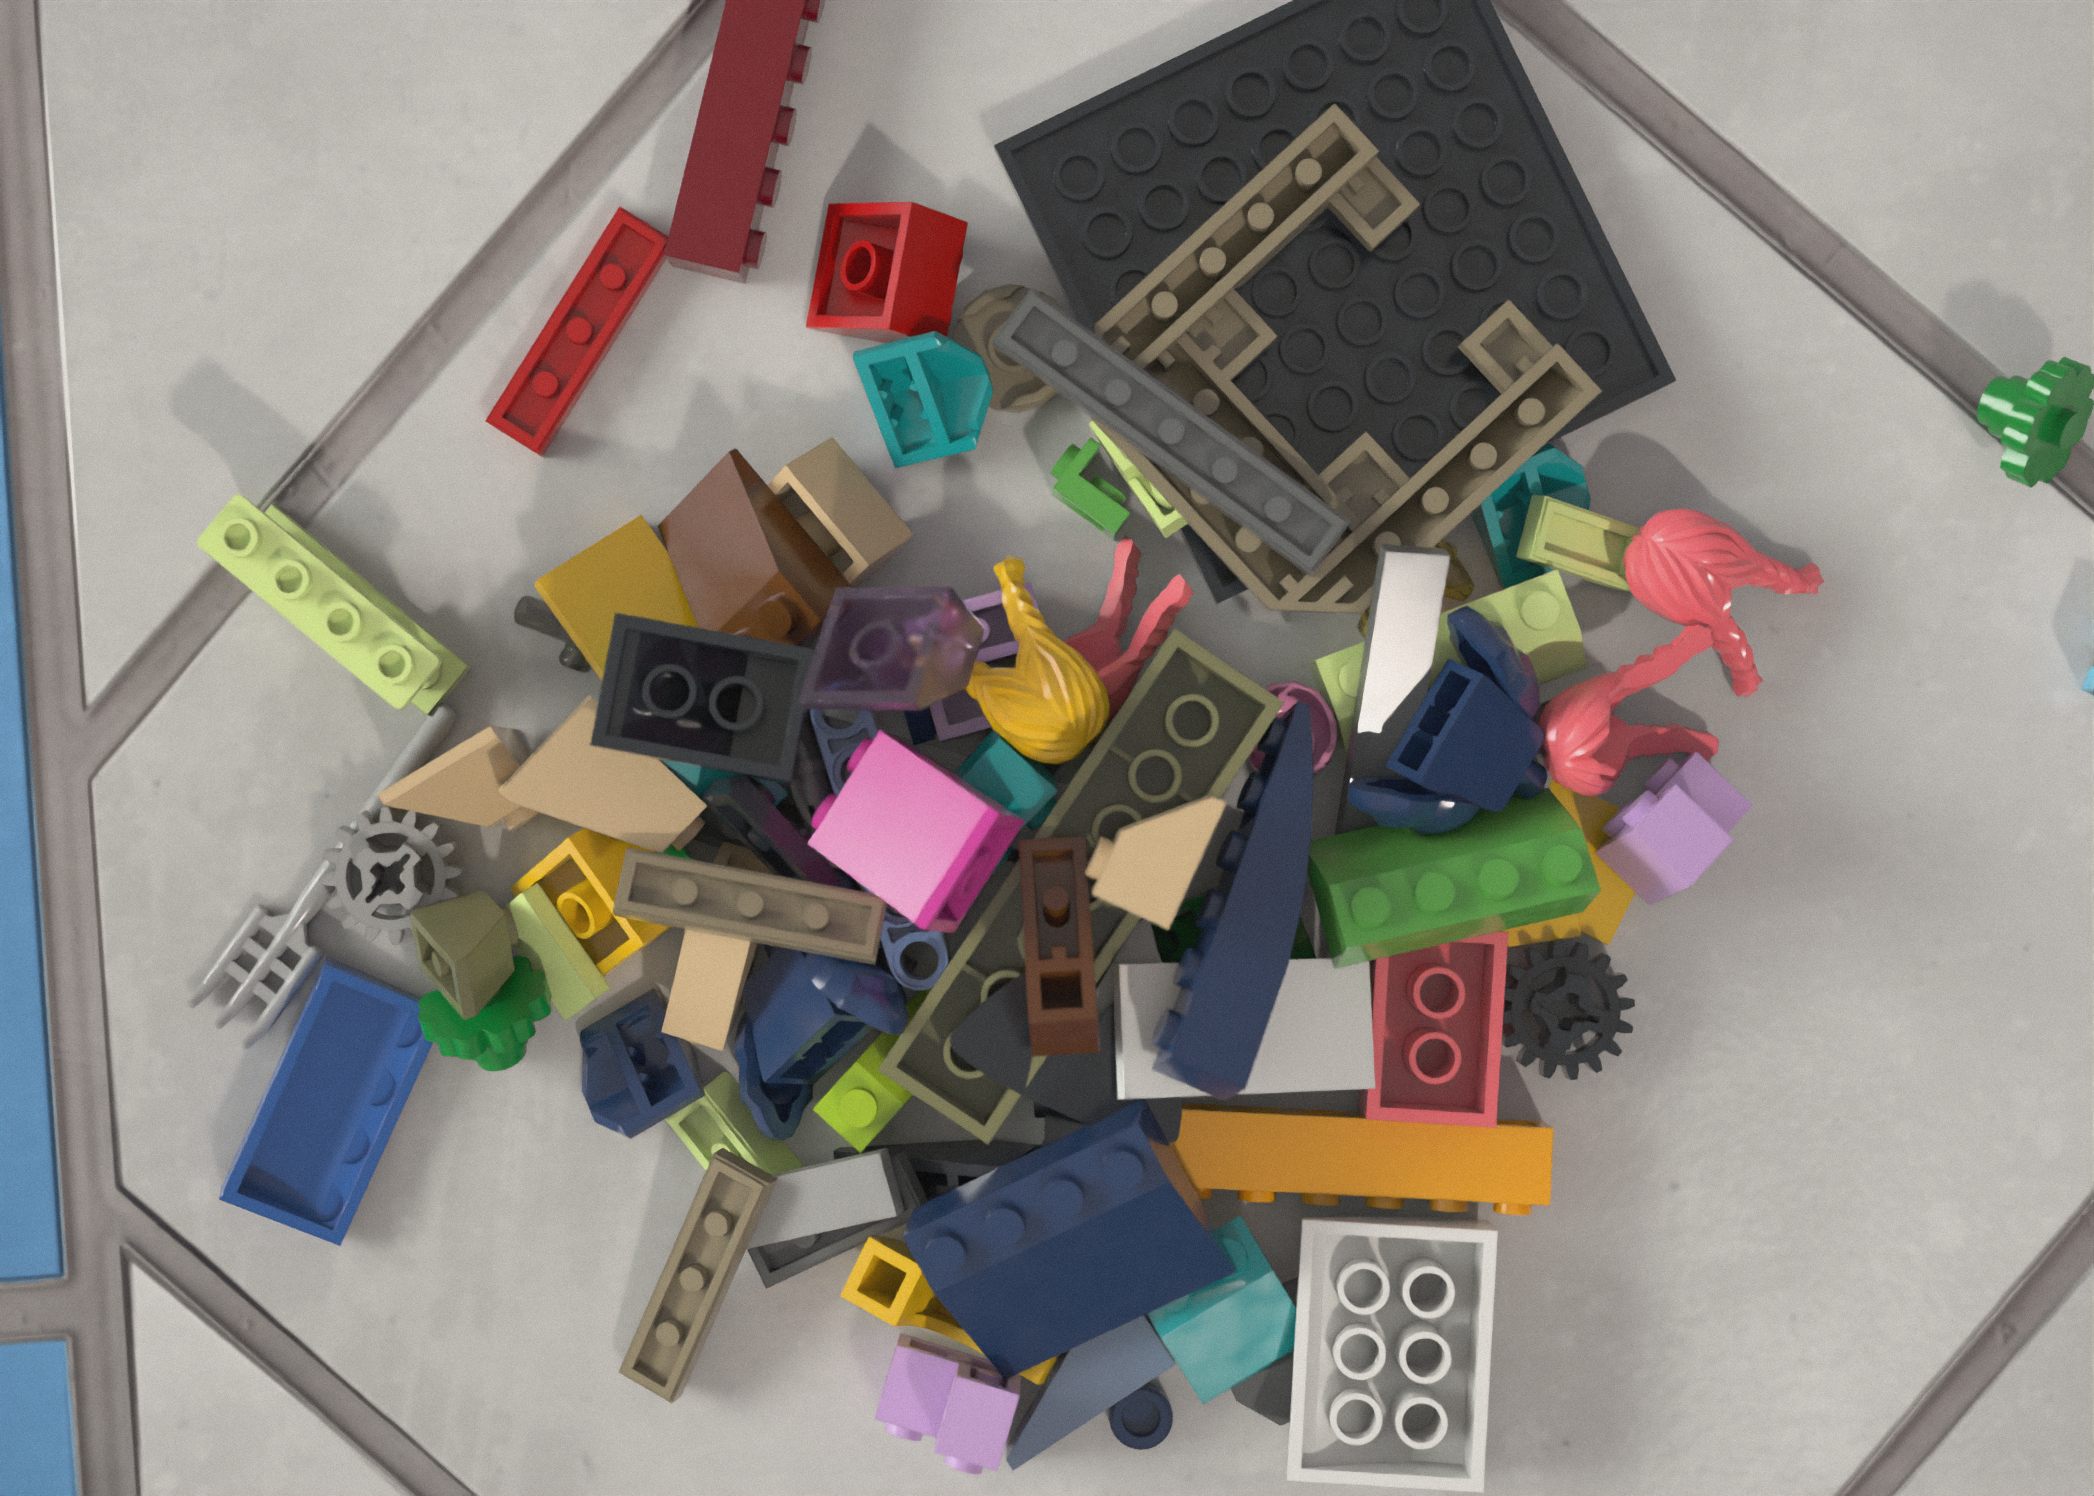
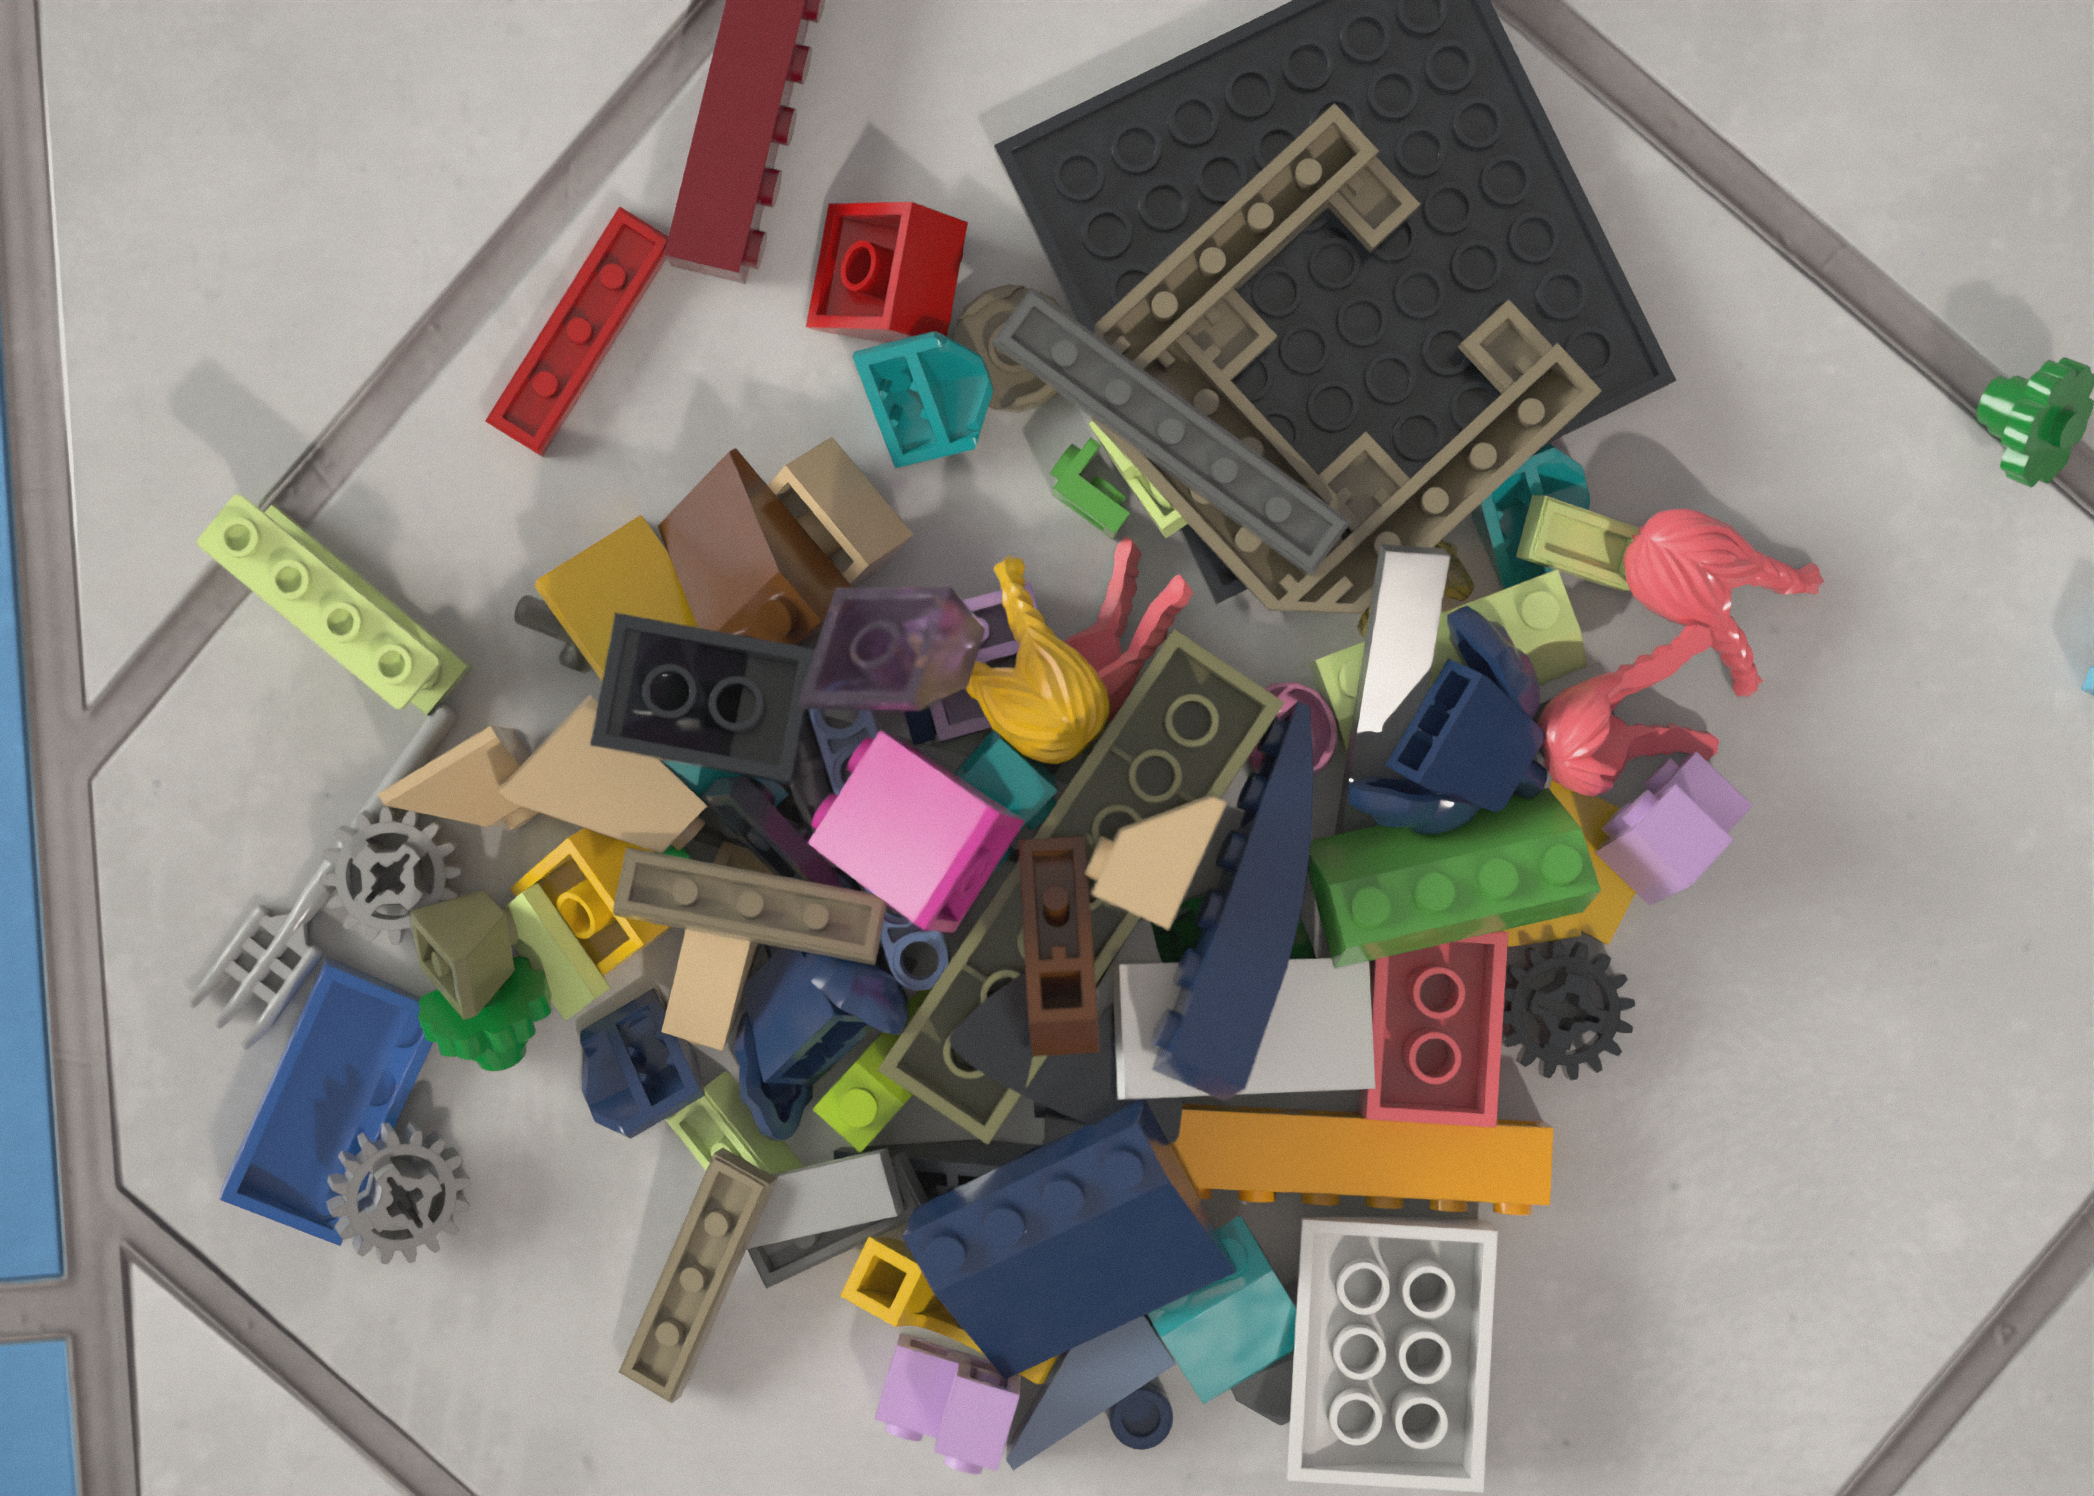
(422, 1178): none -> light grey gear

